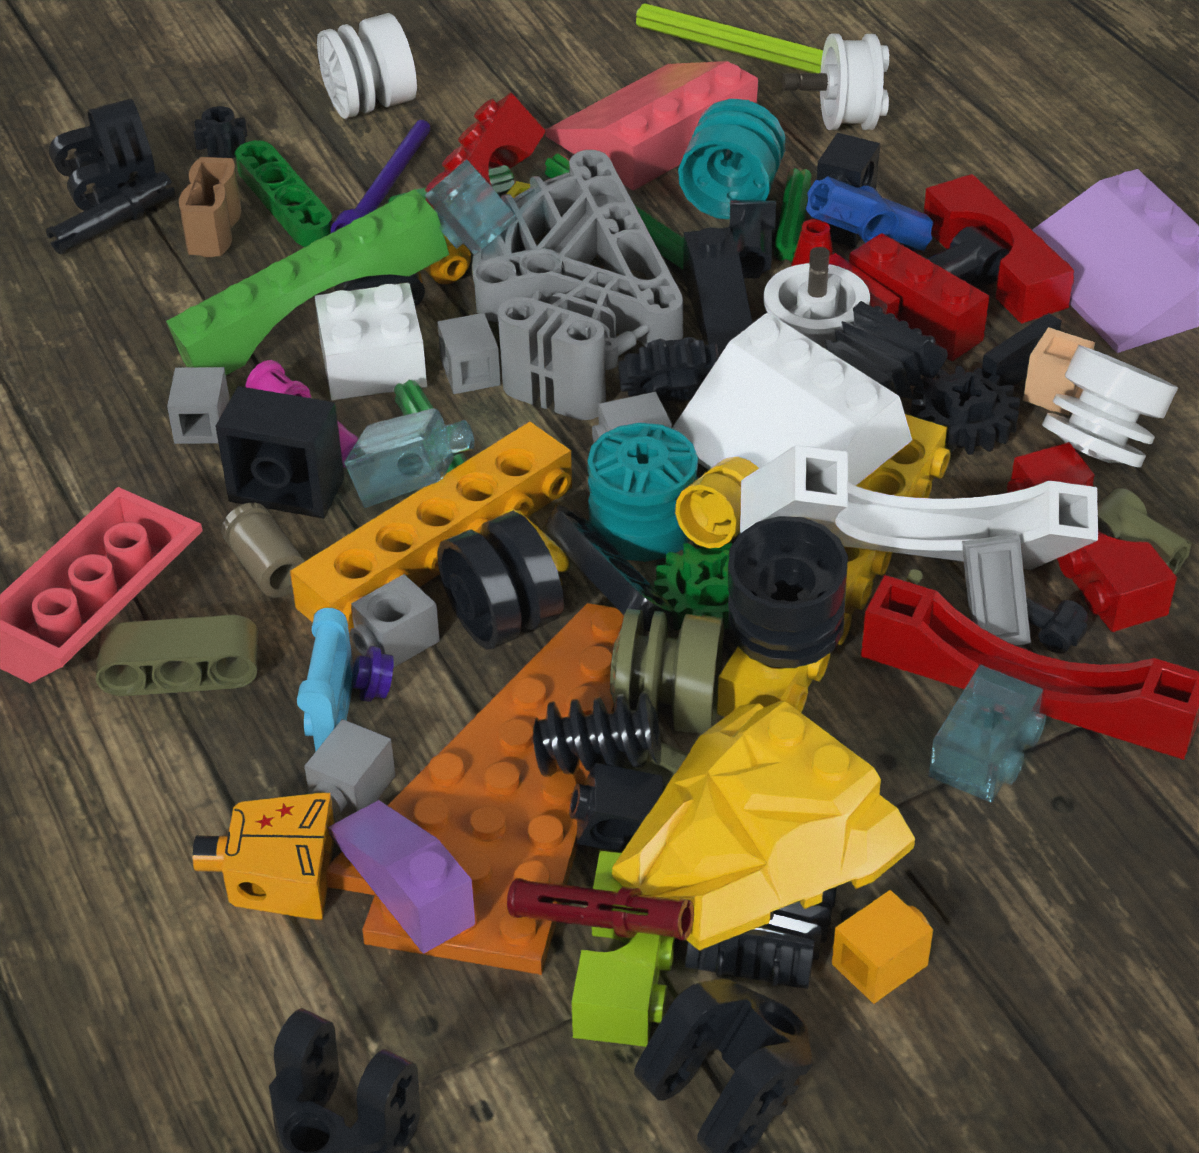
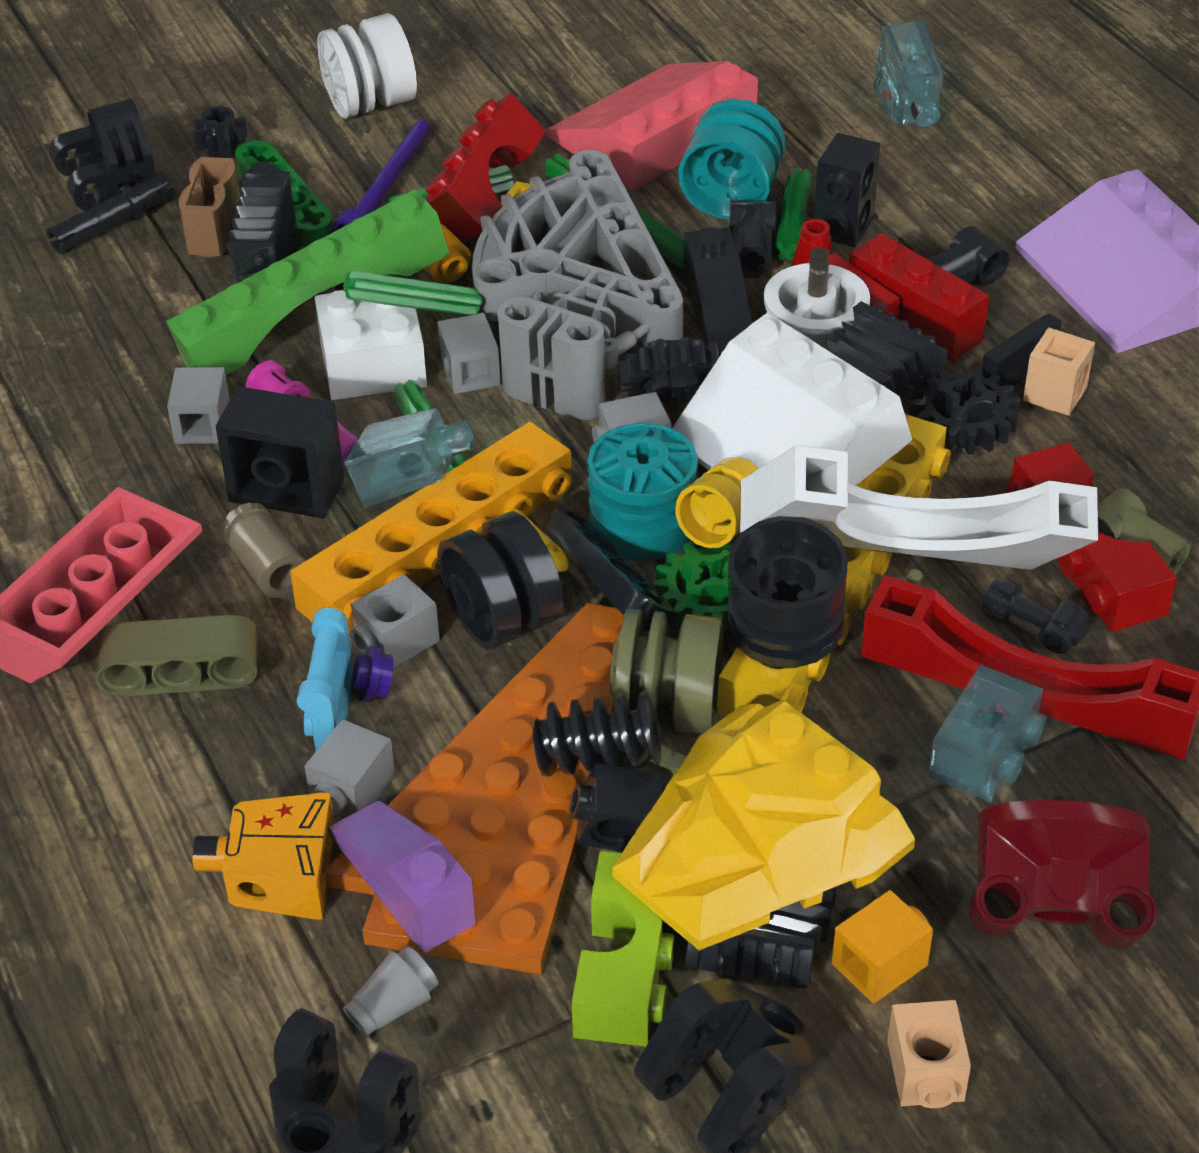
(264, 221): none -> black piece
(391, 991): none -> light grey cone
(411, 293): none -> green axle
(469, 208): clear light blue brick -> none
(664, 915): dark red pin -> none
(729, 38): lime axle -> none
(848, 81): white wheel -> none
(868, 213): blue piece -> none
(908, 74): none -> clear light blue torso
(934, 1032): none -> light nougat brick
(997, 587): light grey tile -> none
(1032, 275): red arch -> none
(1064, 867): none -> dark red piece
(1109, 407): white wheel -> none

